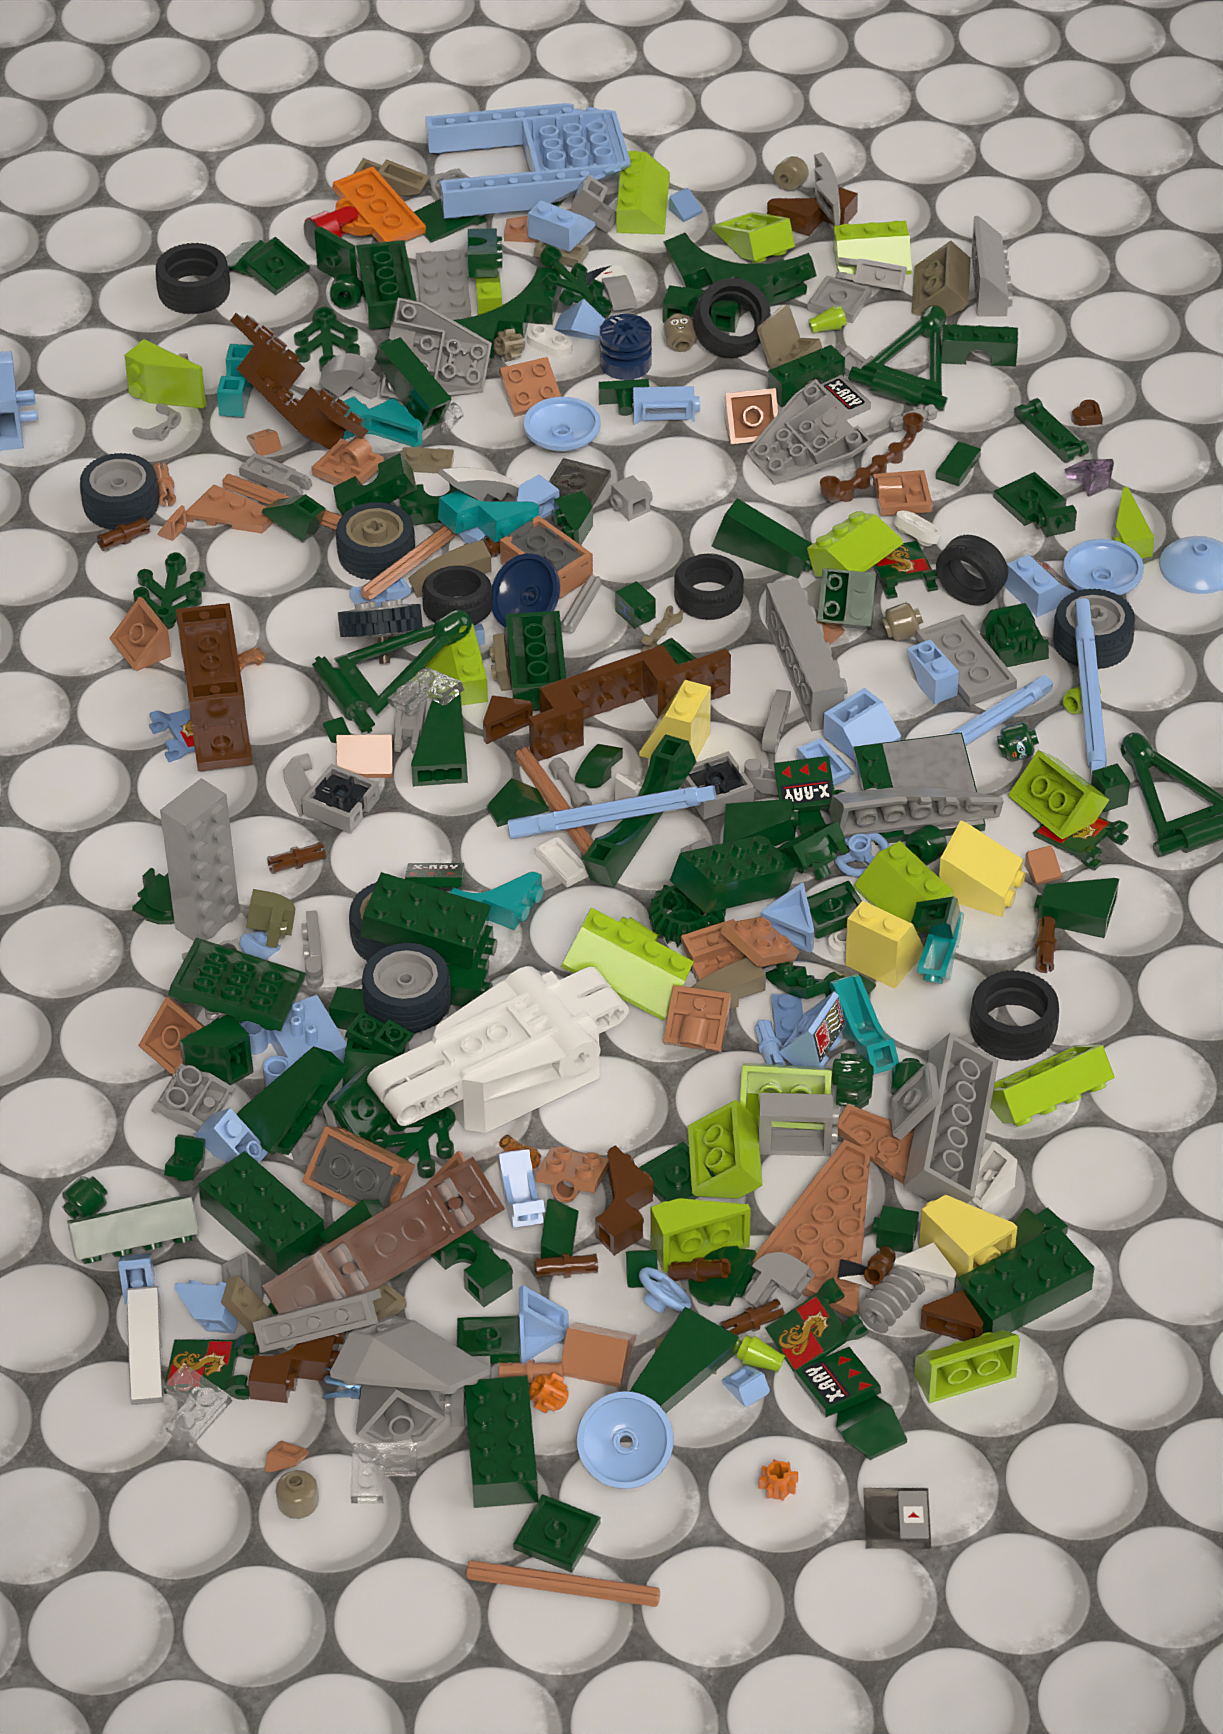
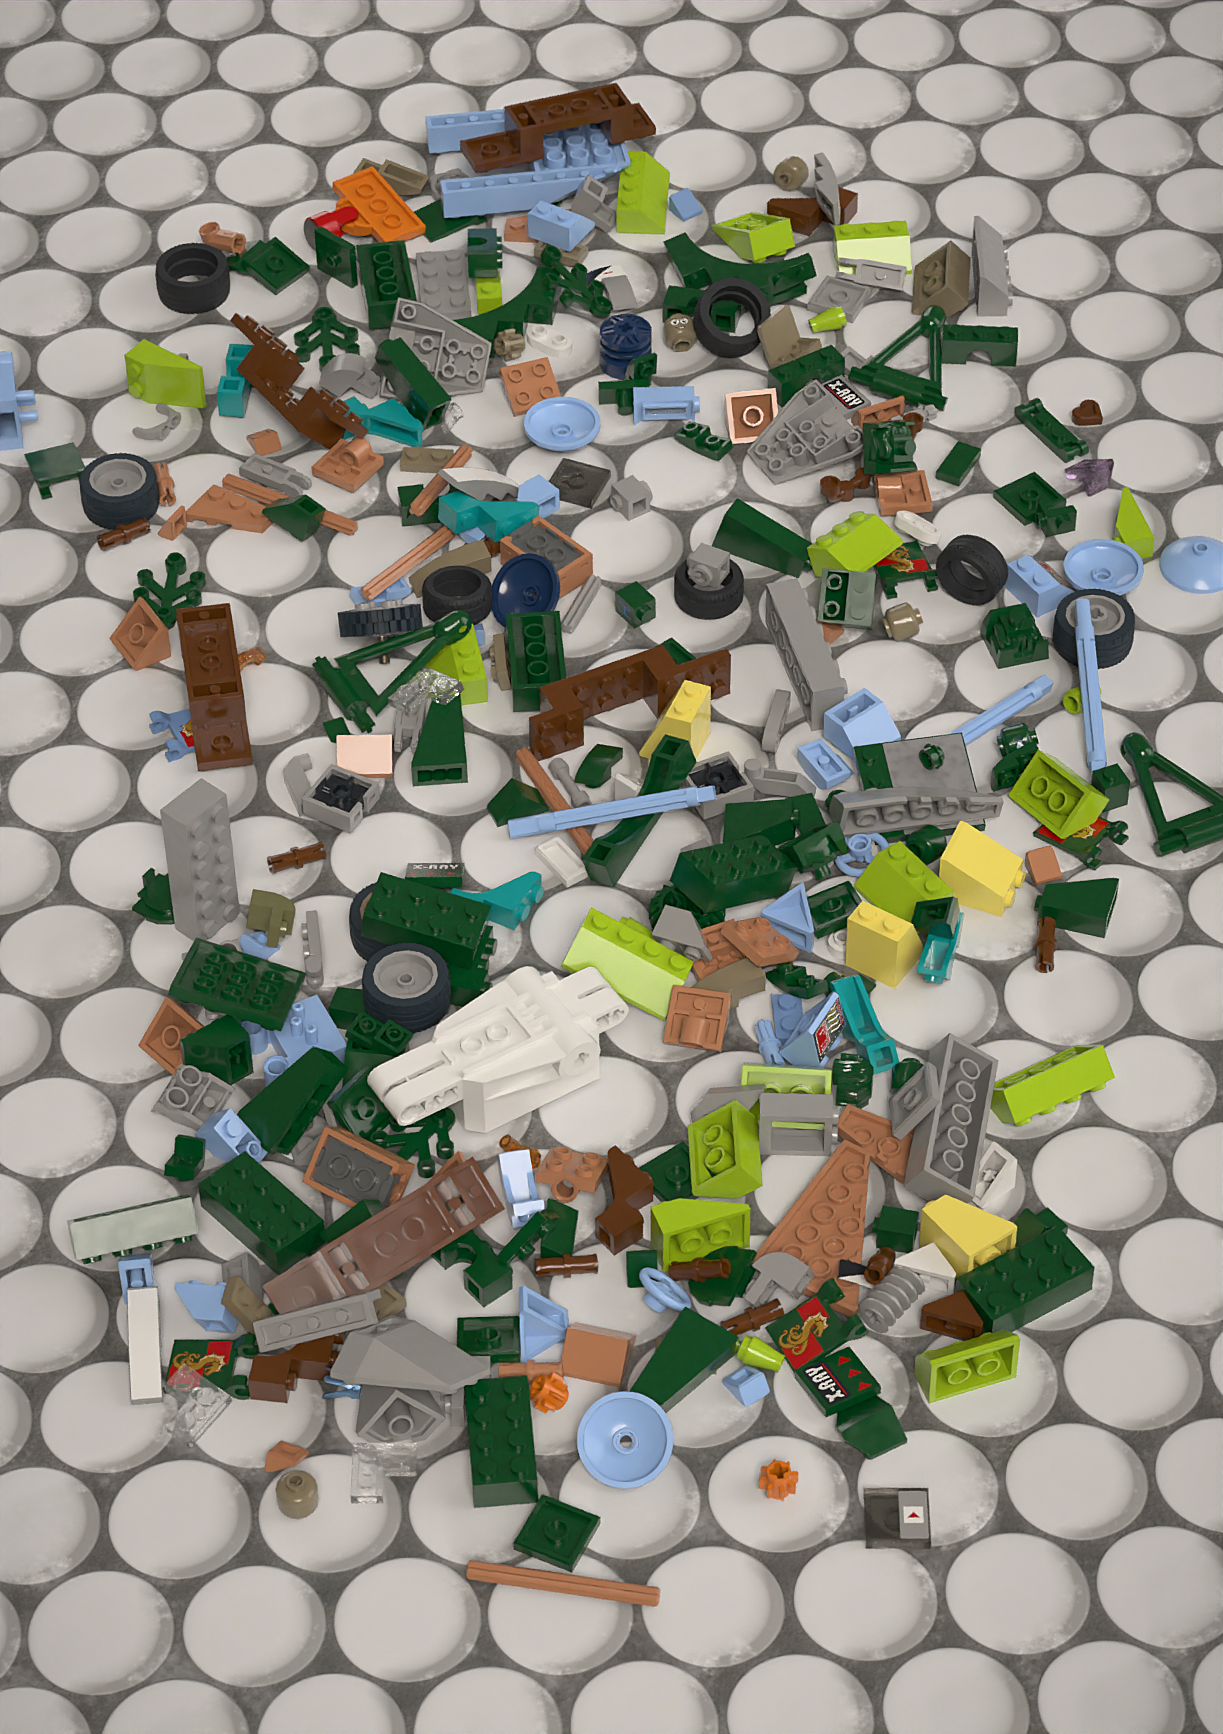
(54, 465): none -> dark green flag
(84, 1197): dark green head -> none
(222, 239): none -> nougat piece
(346, 291): dark green head -> none
(373, 538): black wheel -> none
(392, 482): dark green arch -> none
(438, 483): none -> nougat axle
(505, 717): reddish brown slope -> none
(522, 1243): none -> dark green plate
(531, 119): none -> reddish brown bracket
(573, 515): dark green slope -> none
(580, 321): light blue slope -> none
(642, 367): none -> dark green slope
(661, 628): dark tan piece -> none
(682, 934): none -> light grey slope
(700, 440): none -> dark green slope
(708, 565): none -> light grey brick
(718, 1097): none -> light grey piece
(806, 783): tile -> none
(879, 412): none -> nougat slope
(888, 447): none -> dark green brick
(931, 756): none -> dark green plate
(933, 671): light blue slope -> none
(979, 668): light grey plate -> none
(1007, 770): none -> dark green slope
(1016, 989): black tyre -> none

